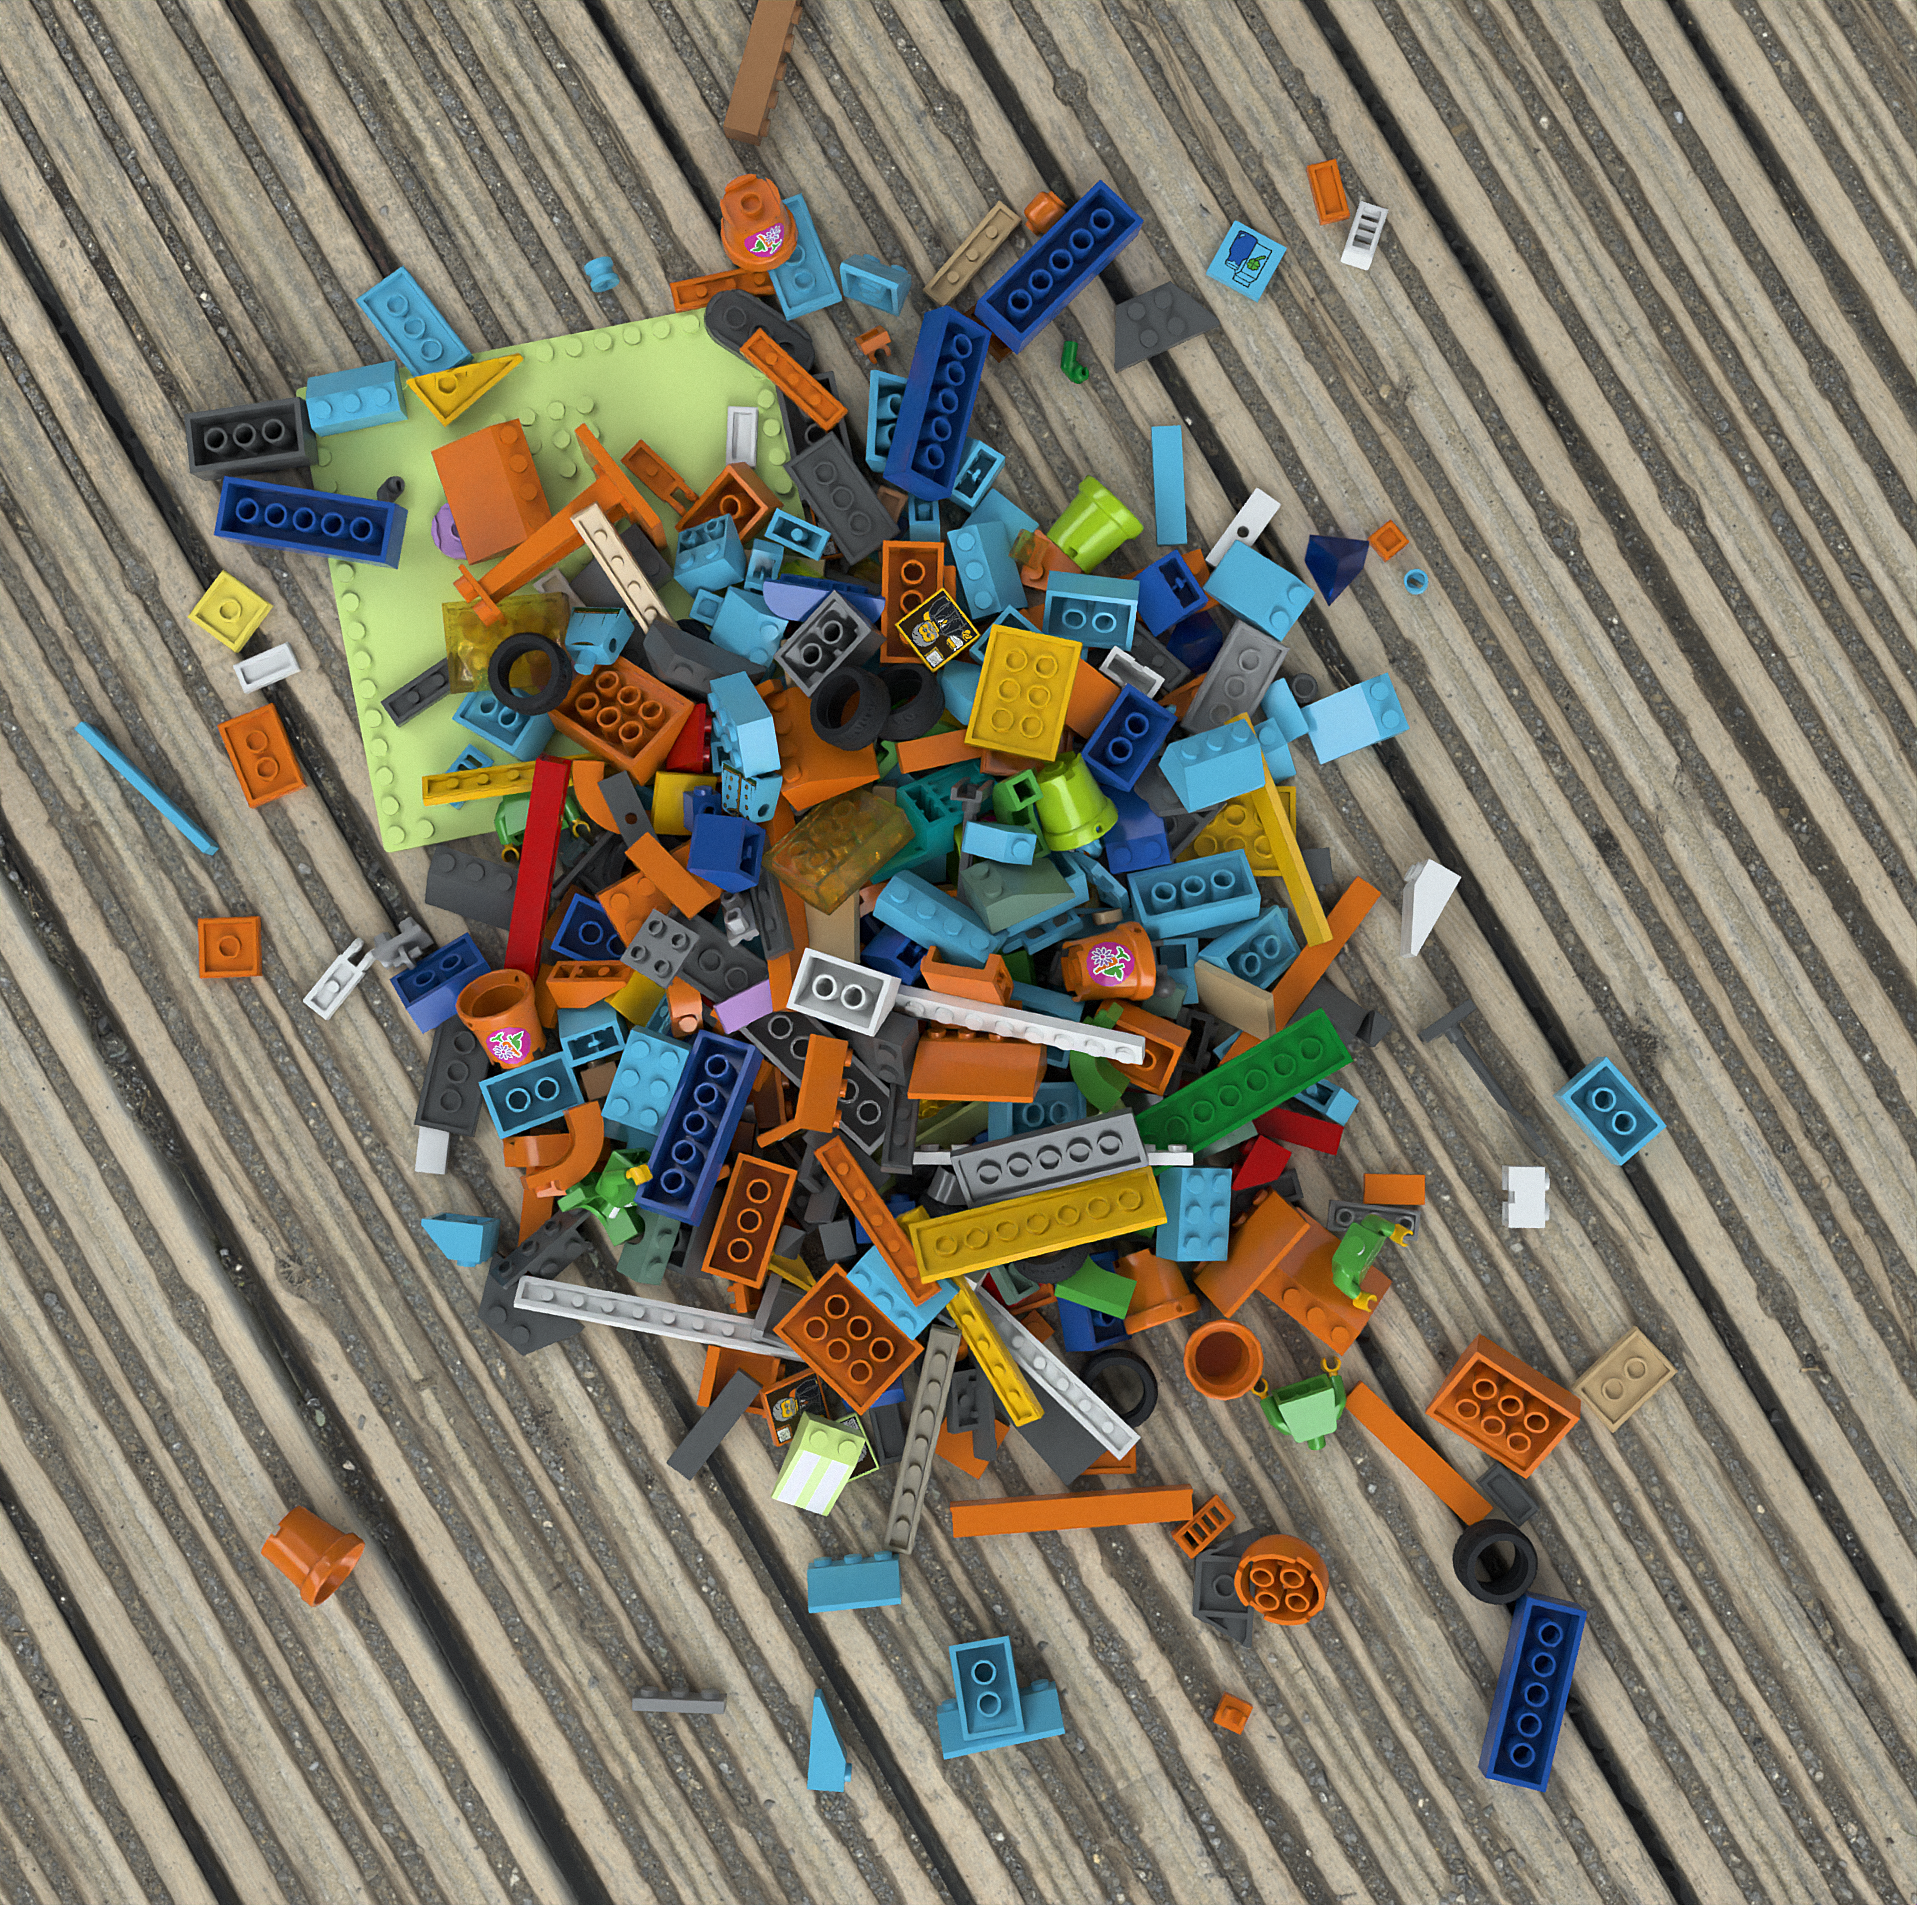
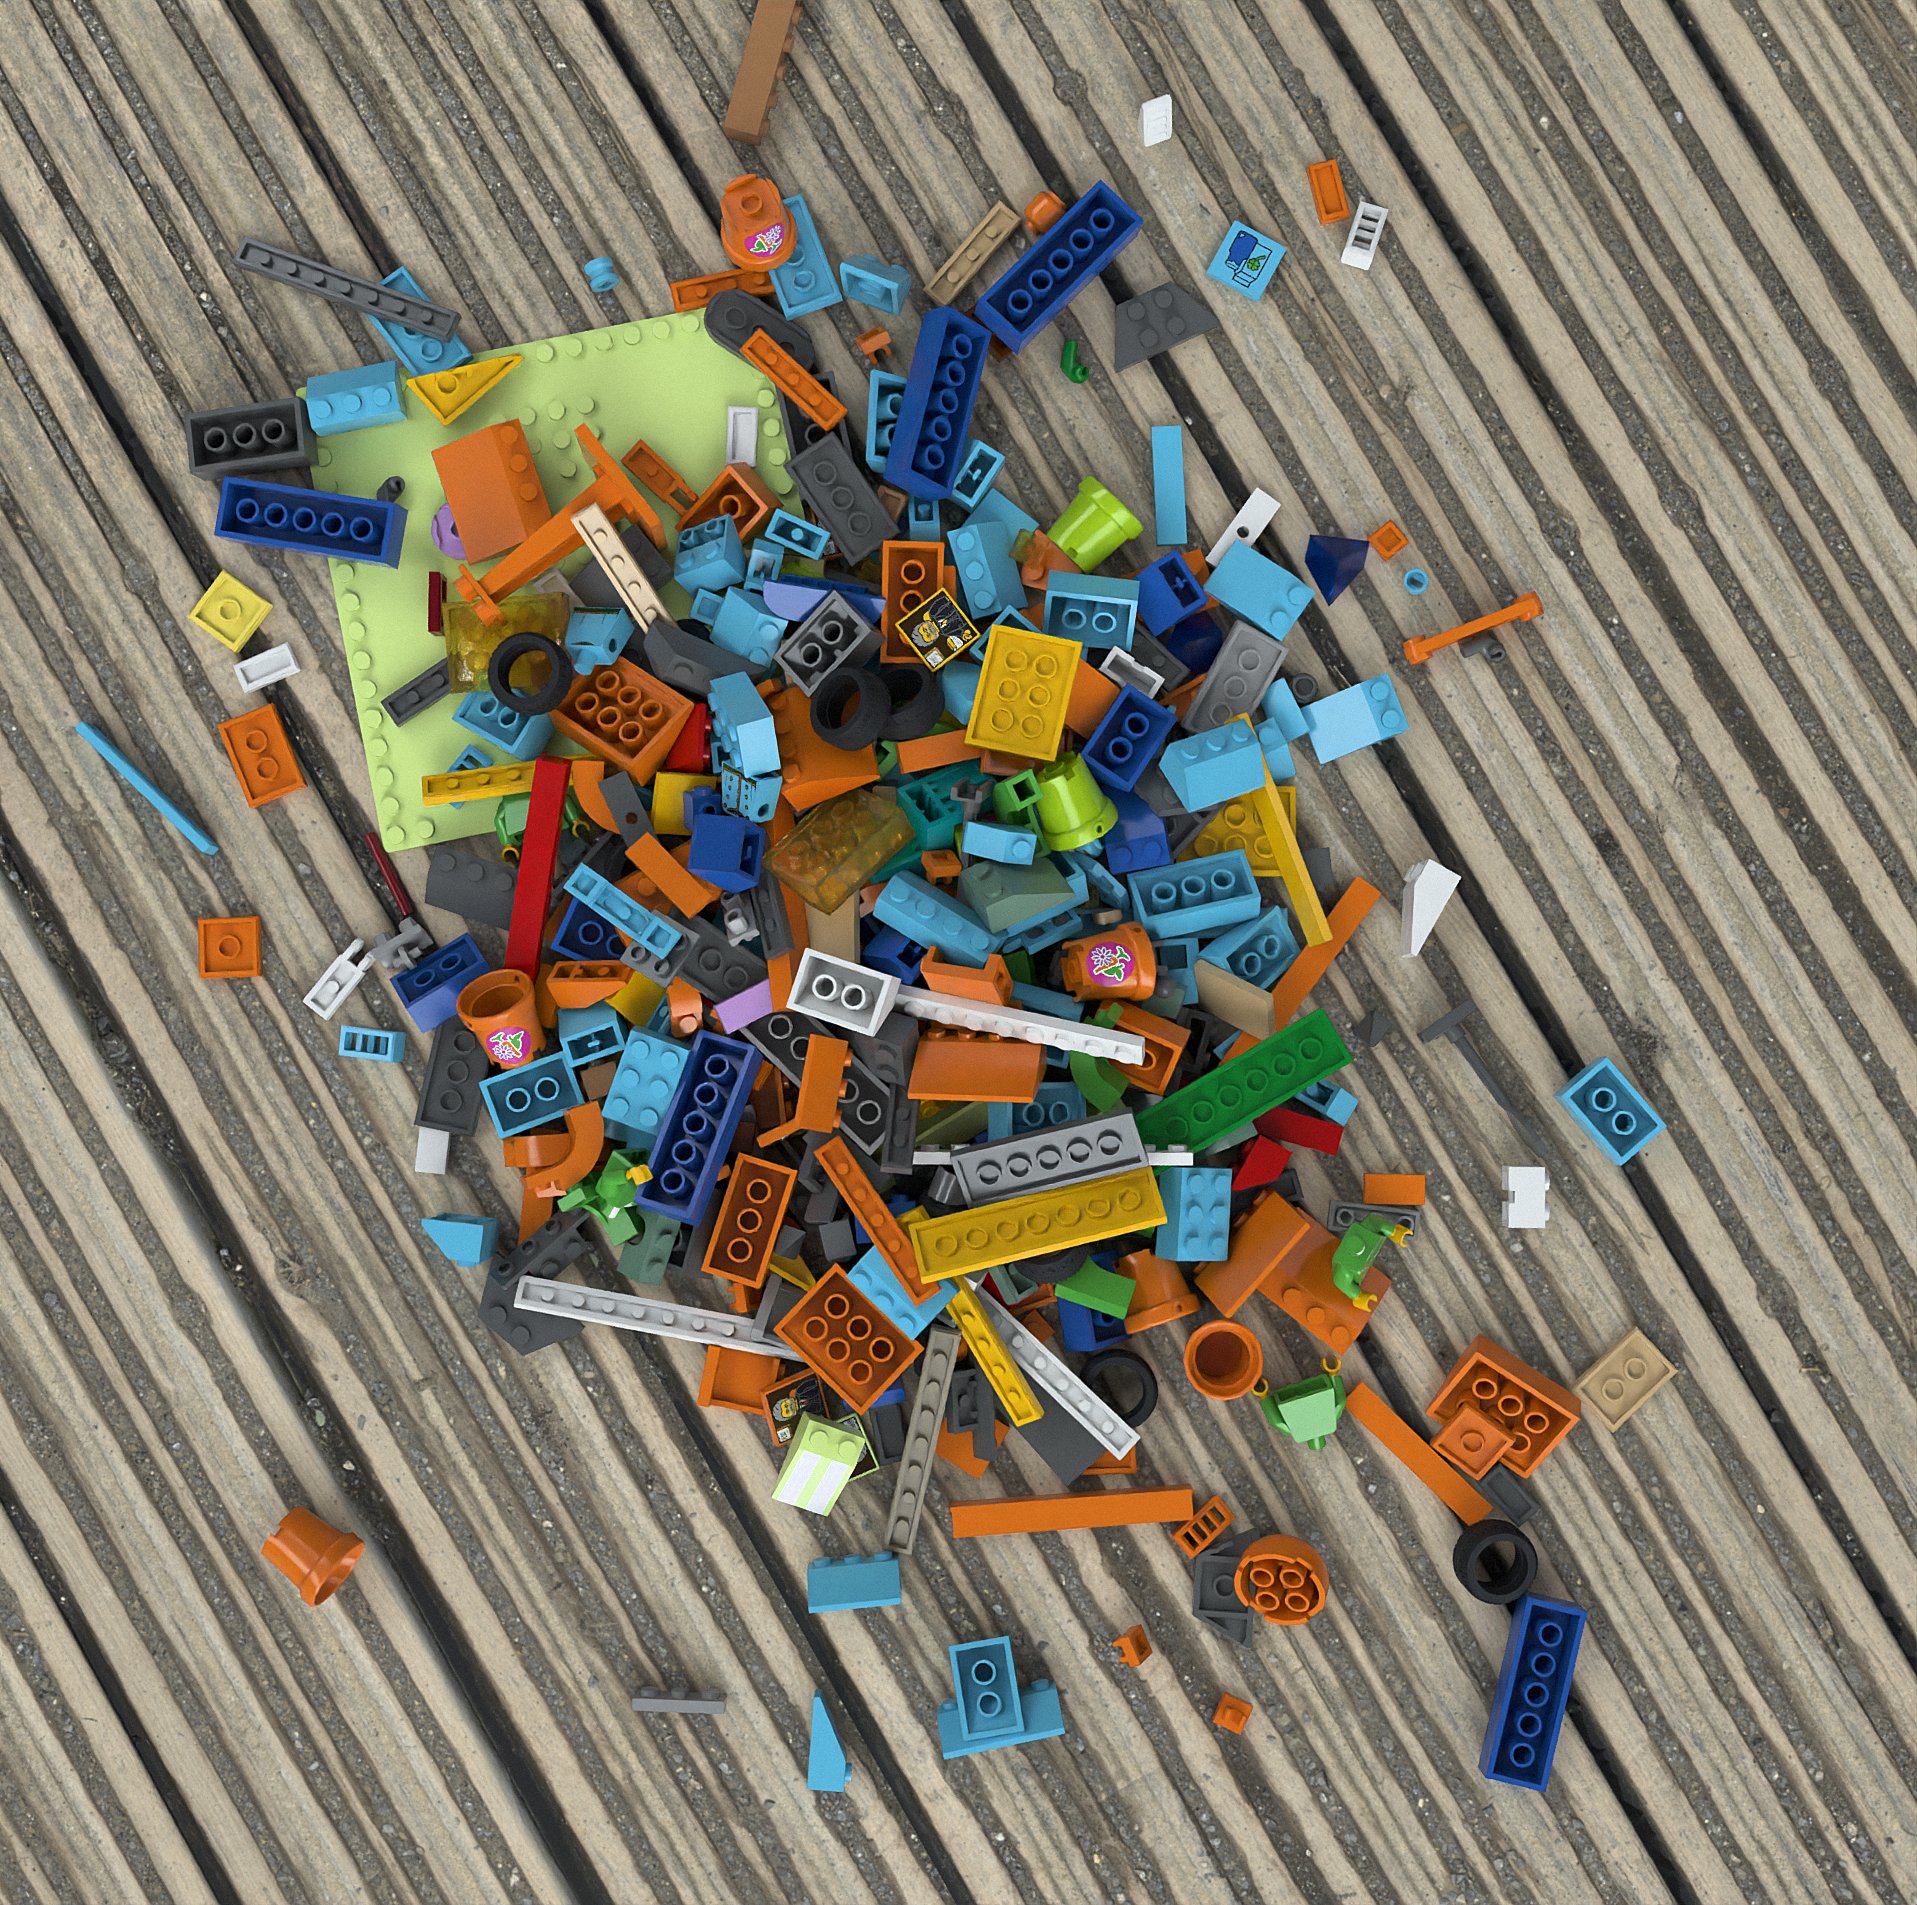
(347, 289): none -> dark grey tile
(389, 874): none -> dark red bar
(391, 1043): none -> medium azure slope
(436, 596): none -> dark red tile
(622, 911): none -> medium azure slope
(714, 1424): dark grey tile -> none
(941, 864): none -> orange tile
(1134, 1645): none -> orange tile
(1155, 120): none -> white slope
(1341, 1011): dark grey slope -> none
(1472, 1440): none -> orange tile
(1485, 646): none -> dark grey arm
(1525, 607): none -> orange piece

